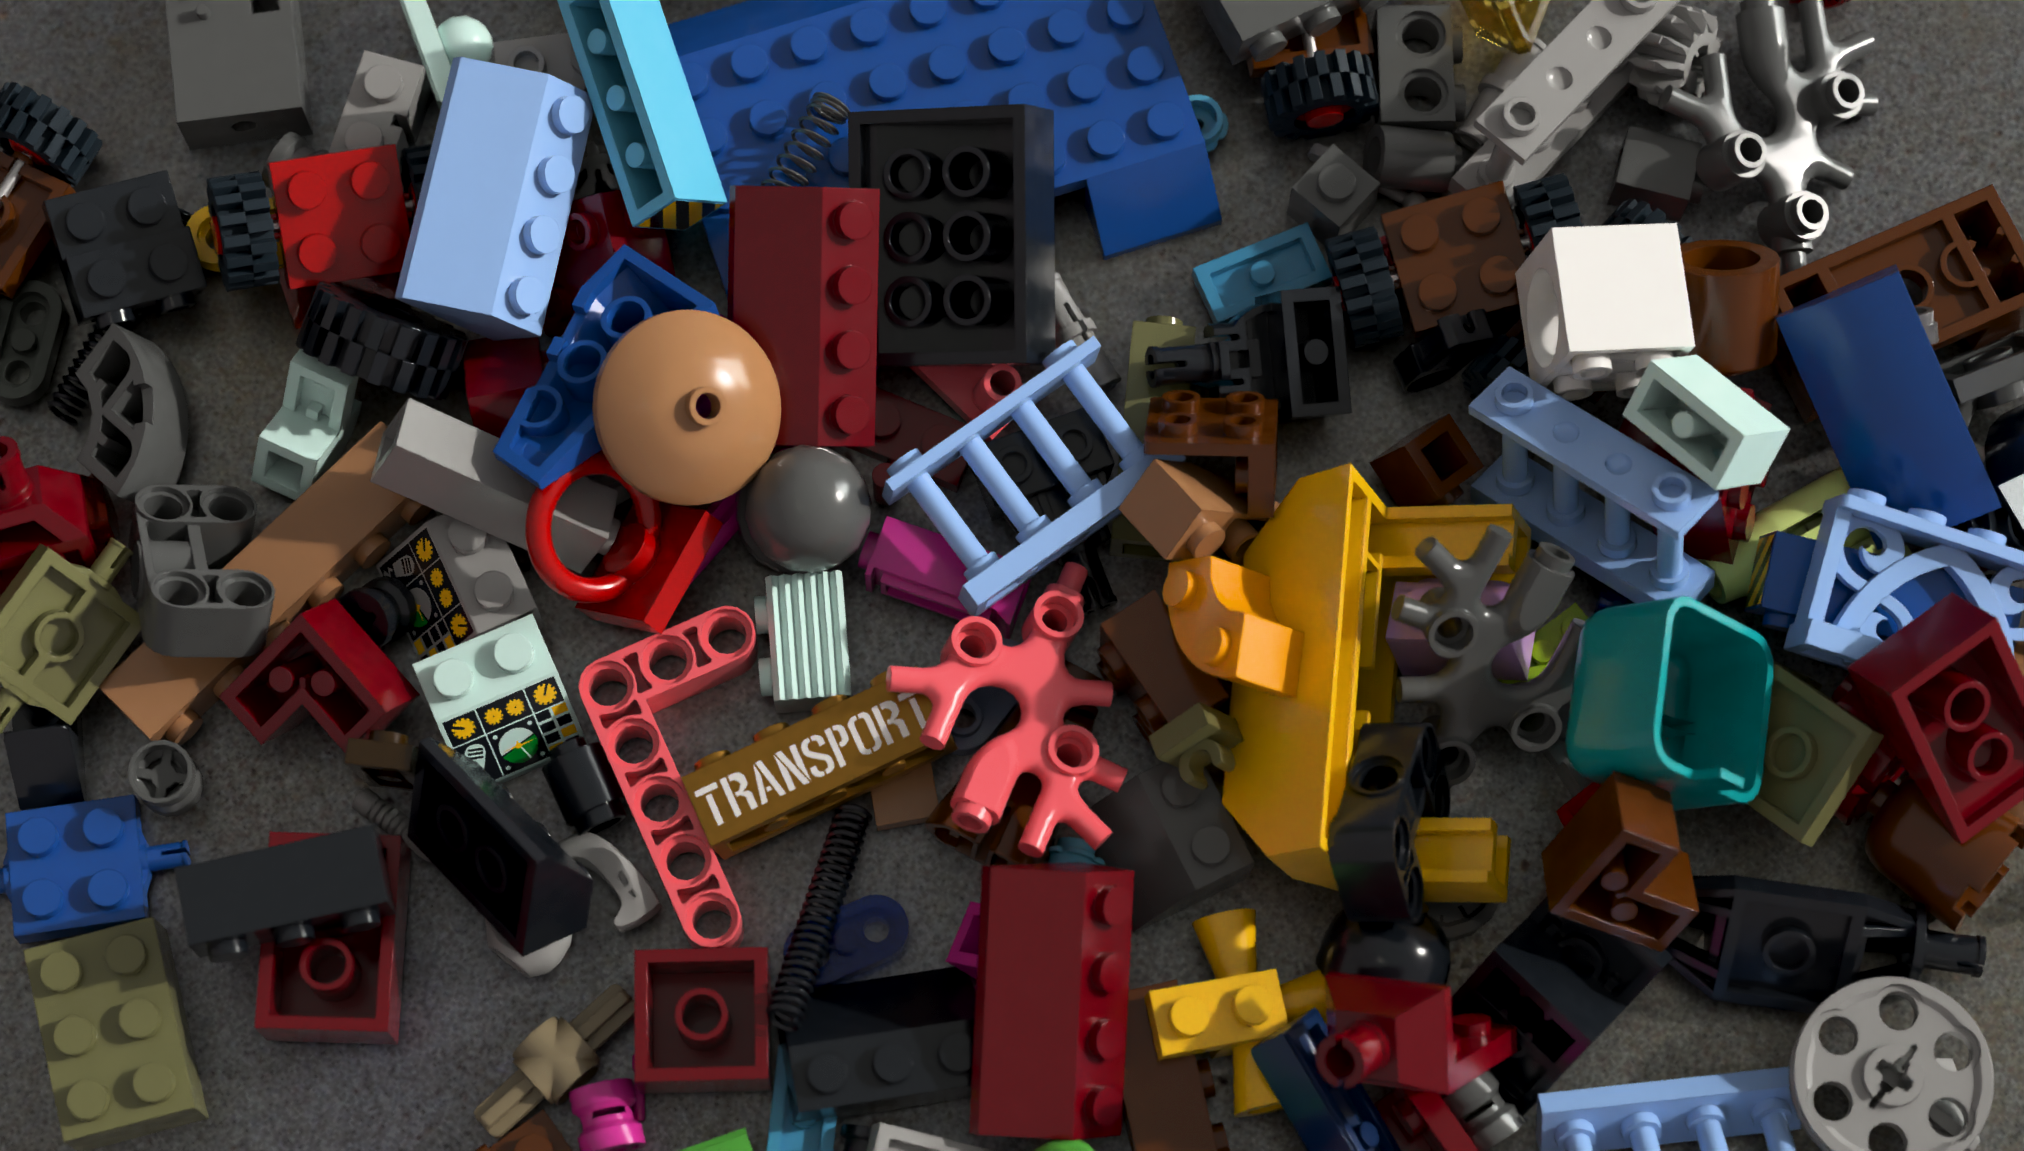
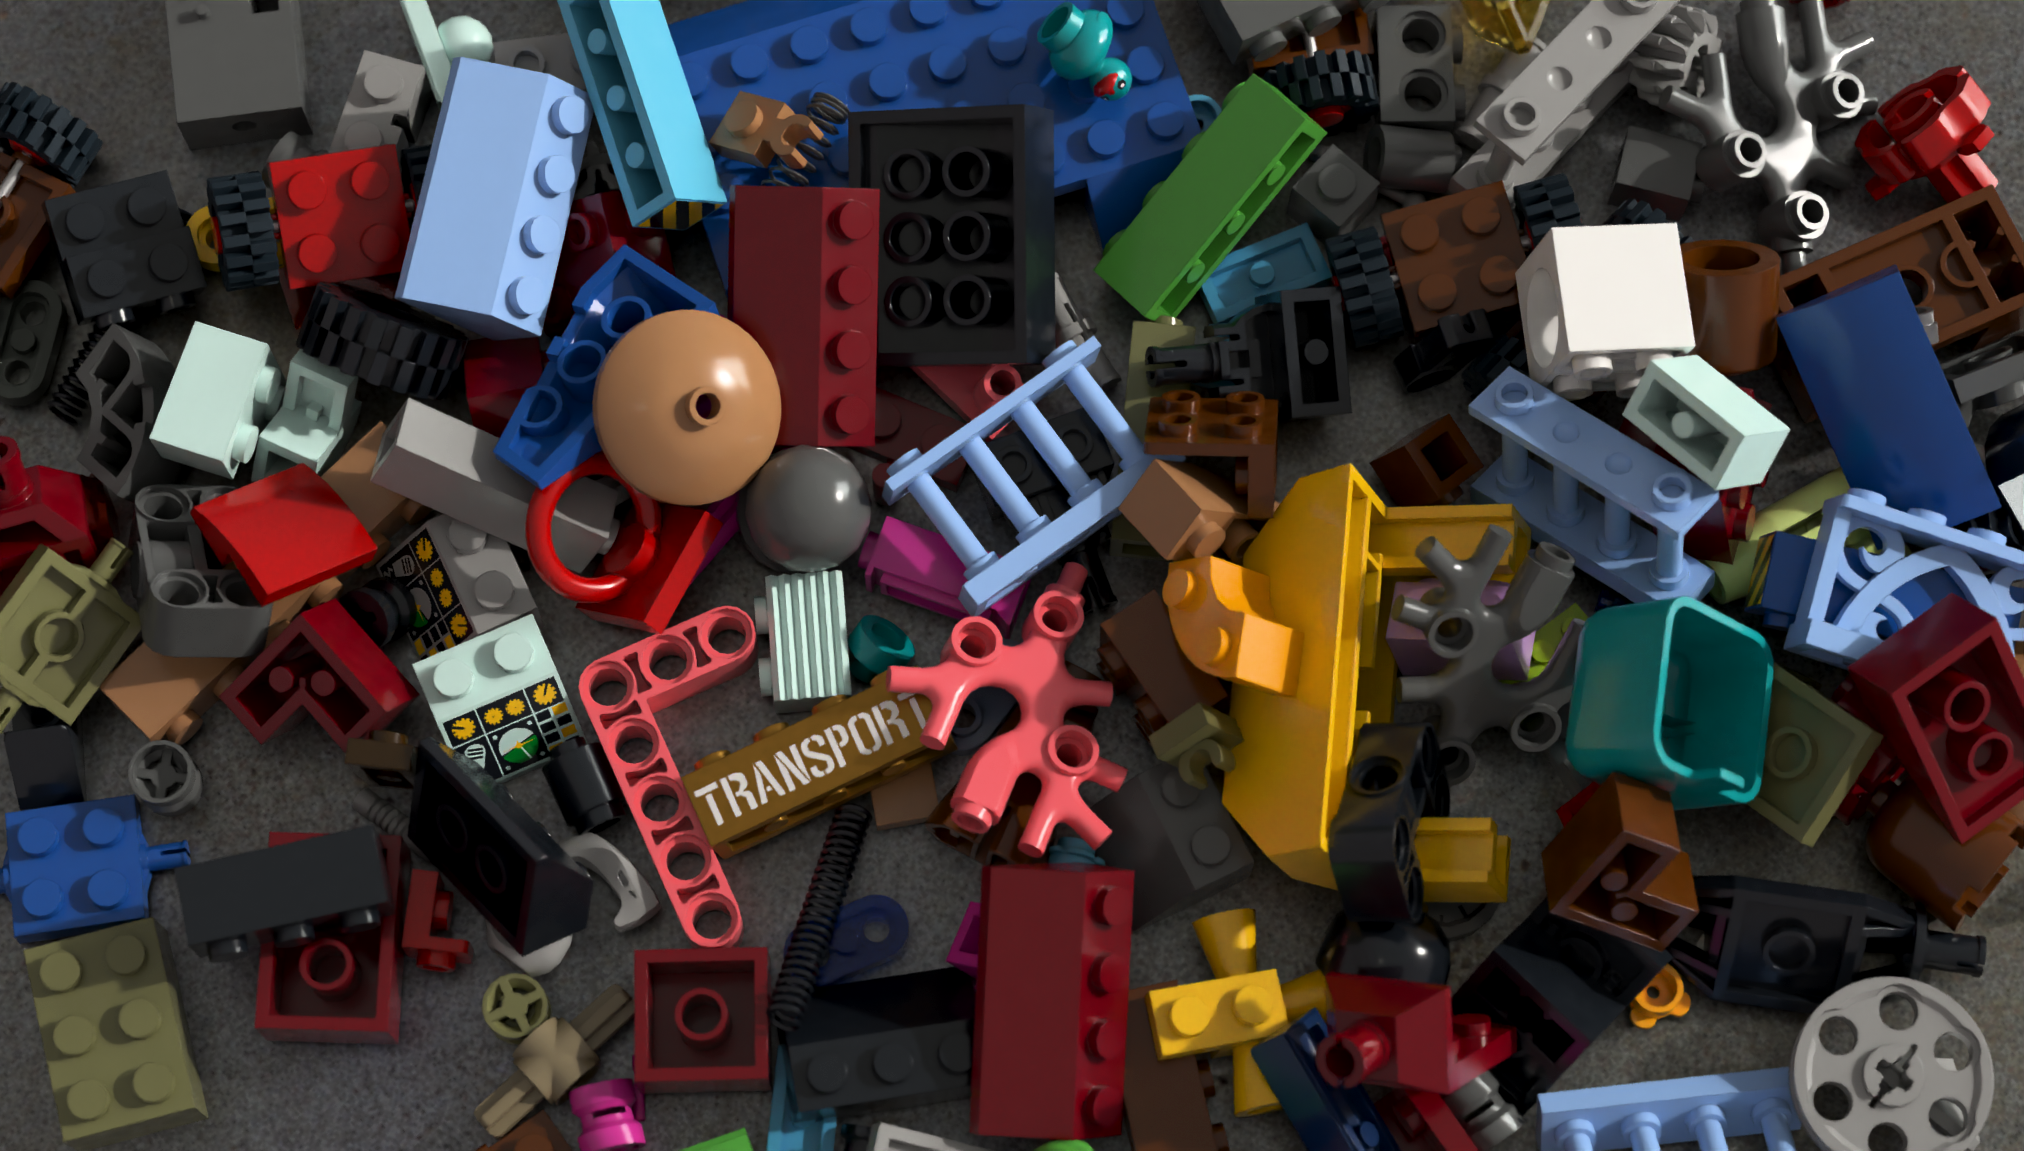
(218, 401): none -> light aqua brick
(284, 533): none -> red slope
(426, 913): none -> red bracket
(511, 998): none -> olive wheel
(760, 128): none -> medium nougat plate
(876, 646): none -> teal tile
(1078, 50): none -> teal animal
(1209, 199): none -> bright green brick
(1670, 1001): none -> light orange plate
(1935, 137): none -> red piece

